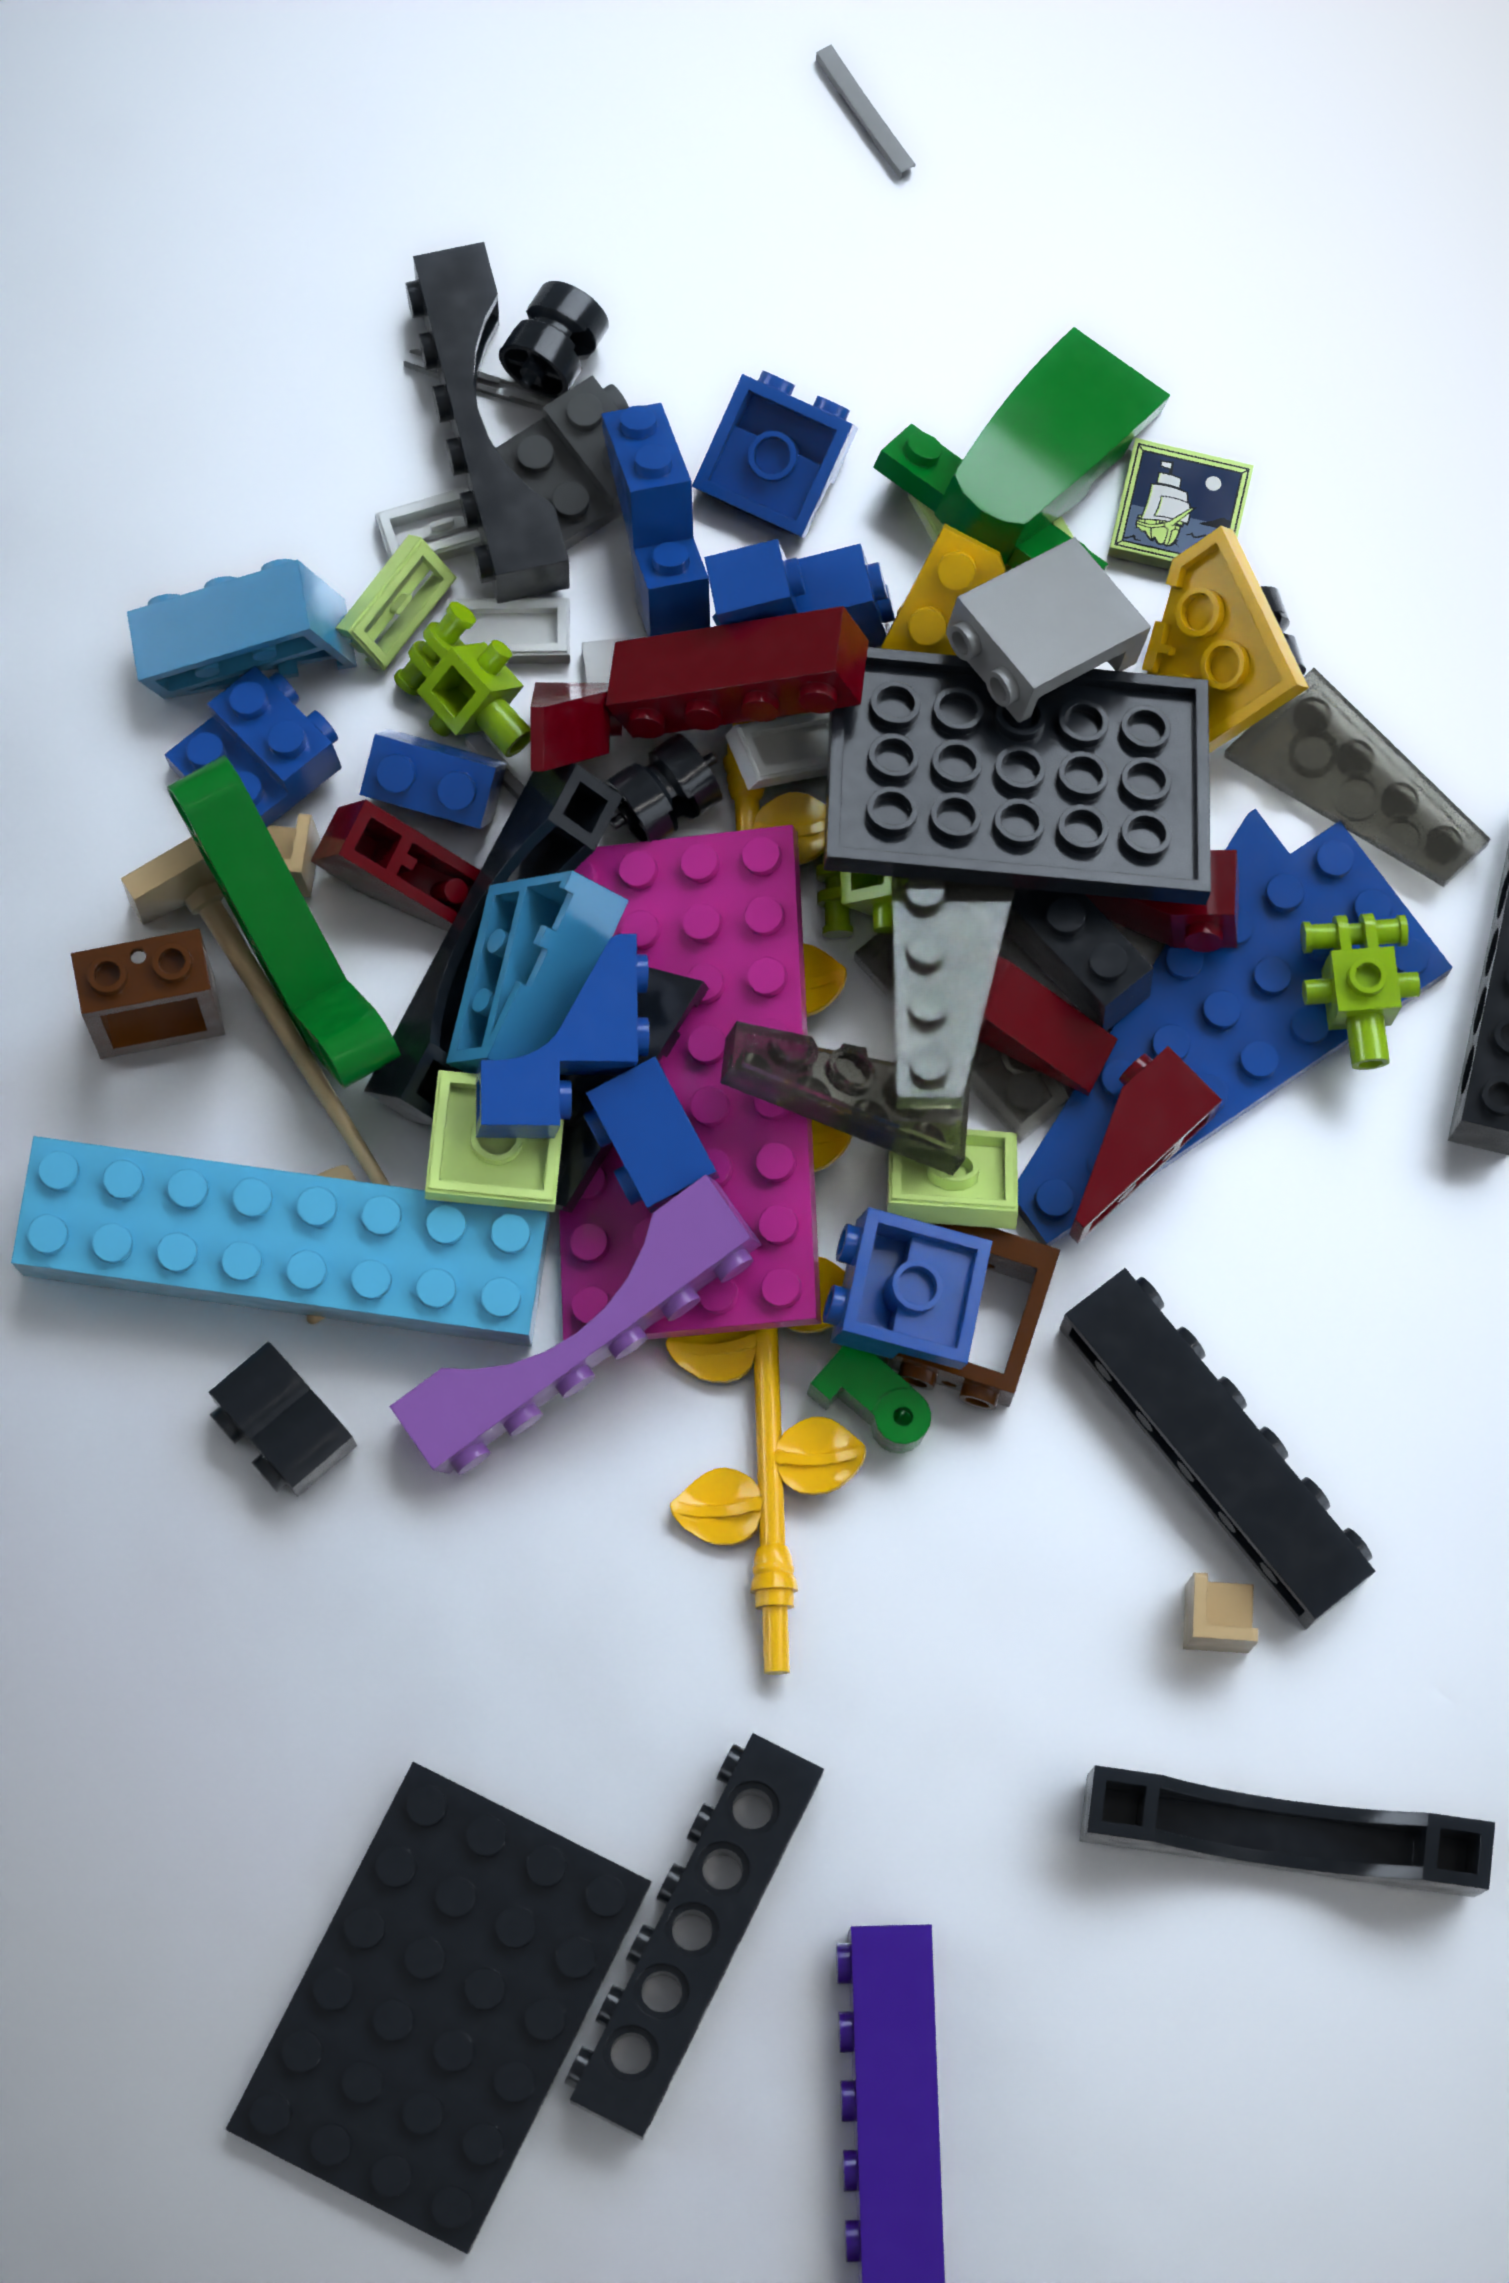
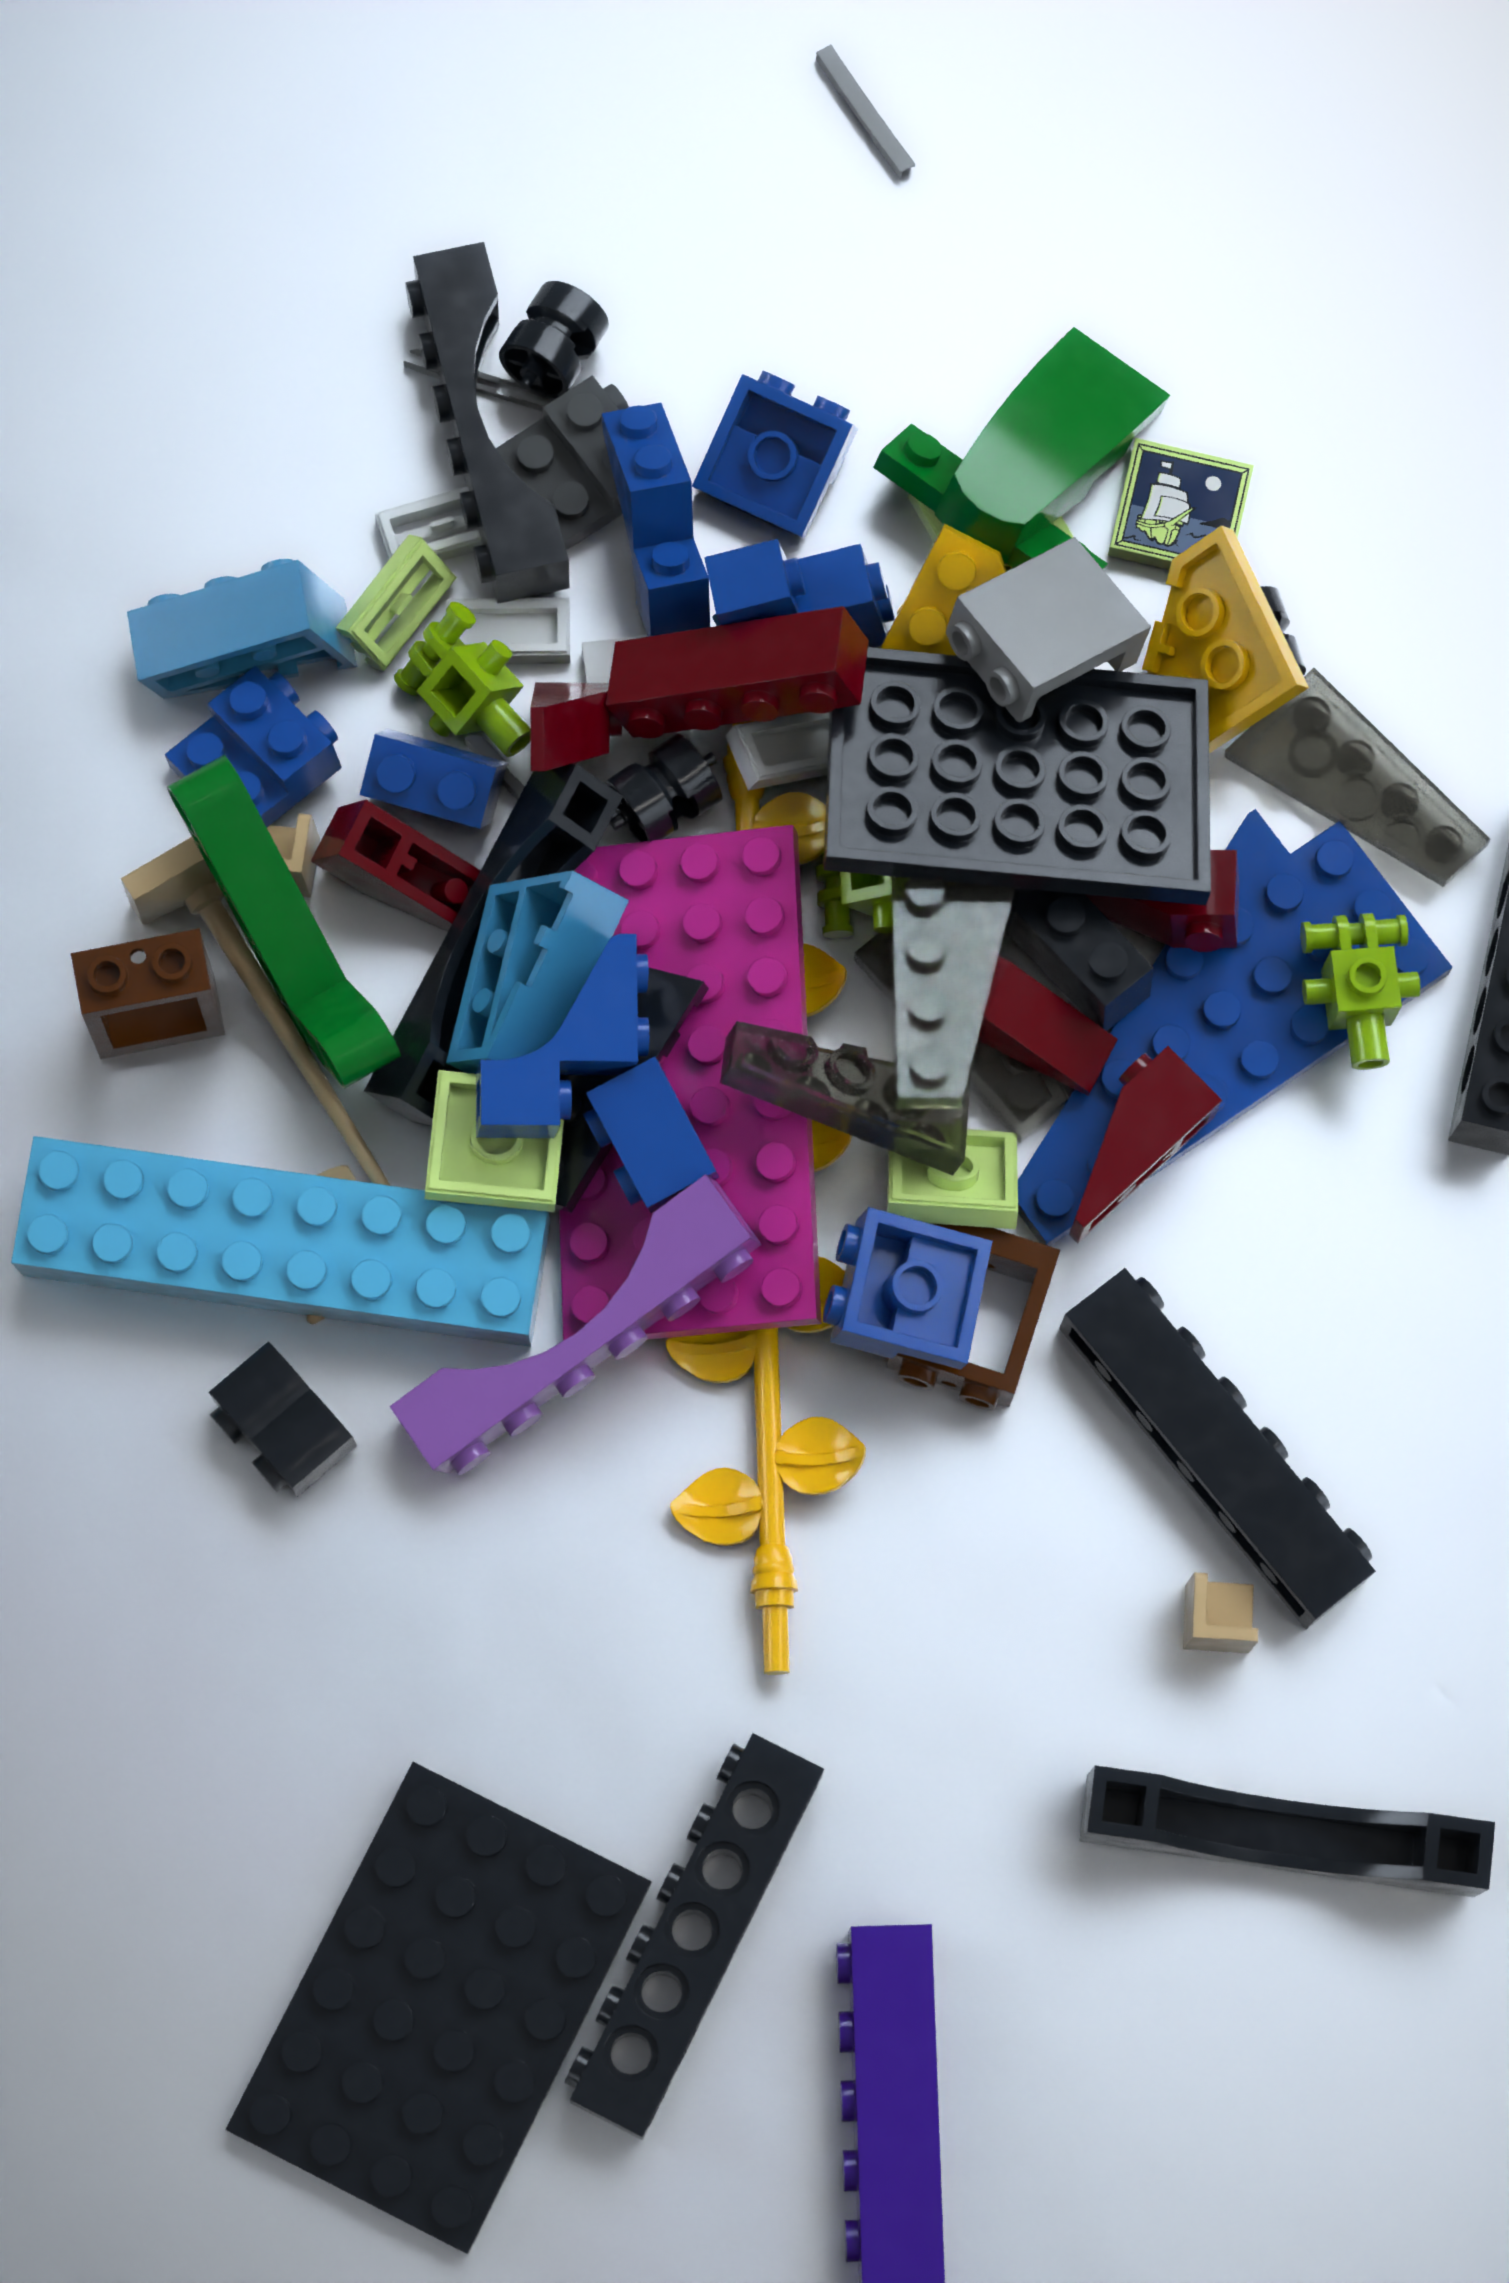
(876, 1394): green leg -> none

